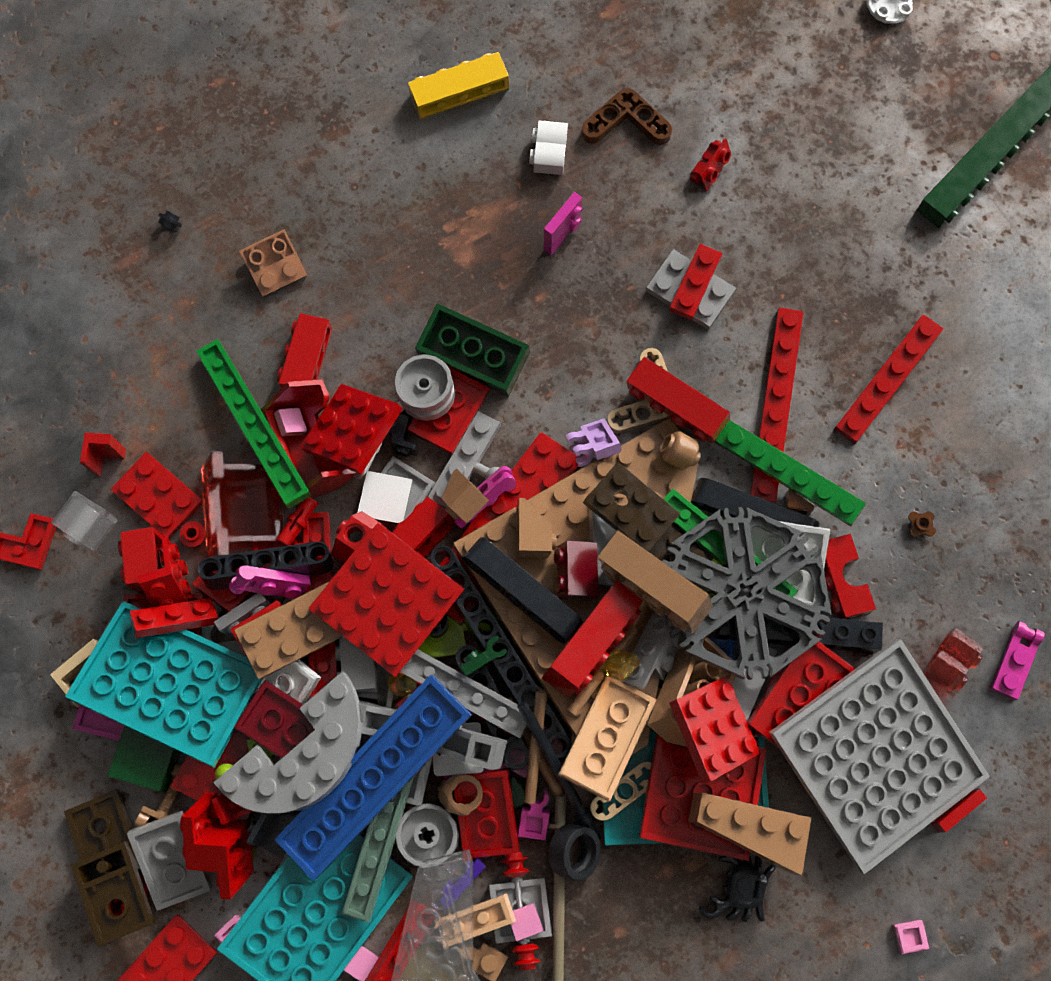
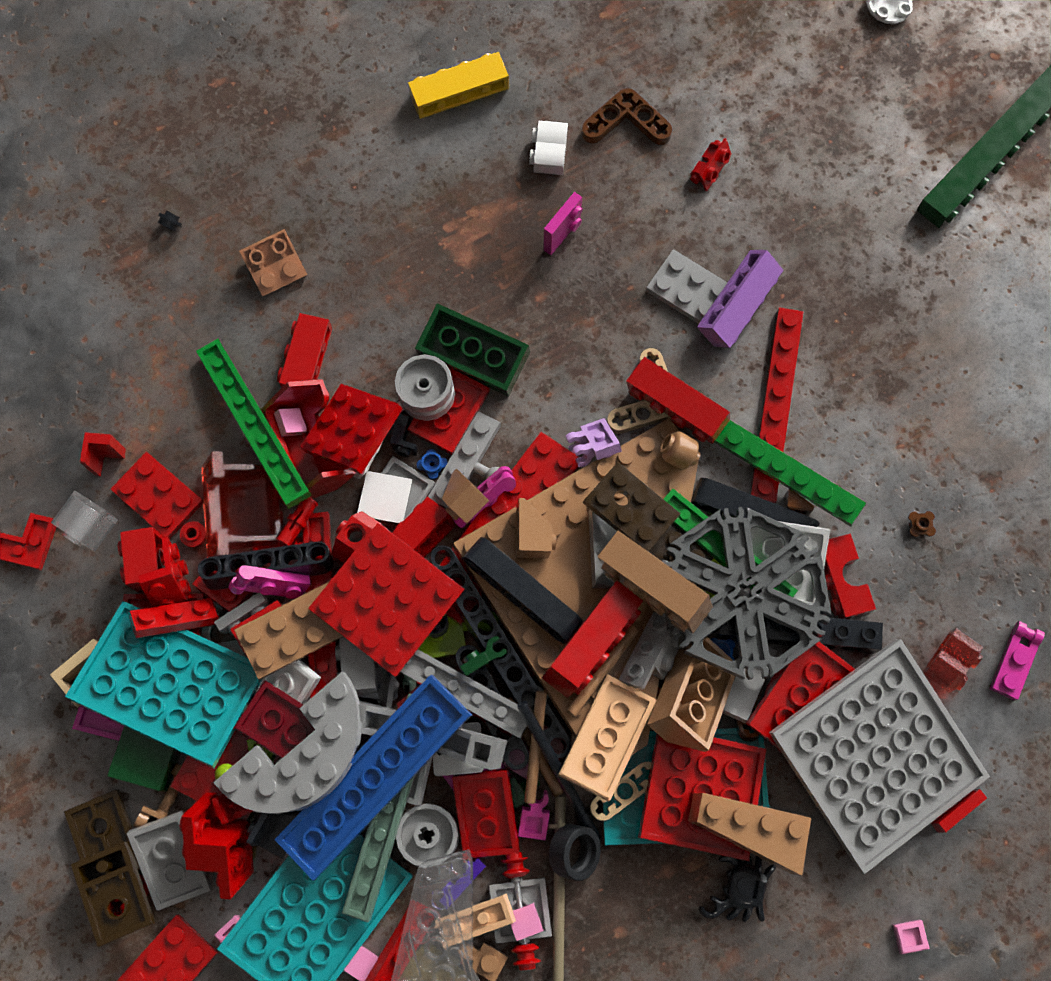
(401, 684): clear yellow plate -> none
(431, 456): none -> blue plate
(445, 794): medium nougat piece -> none
(576, 571): dark red brick -> none
(620, 665): clear yellow plate -> none
(695, 281): red plate -> none
(714, 729): plate -> none
(740, 298): none -> medium lavender brick
(888, 379): red plate -> none

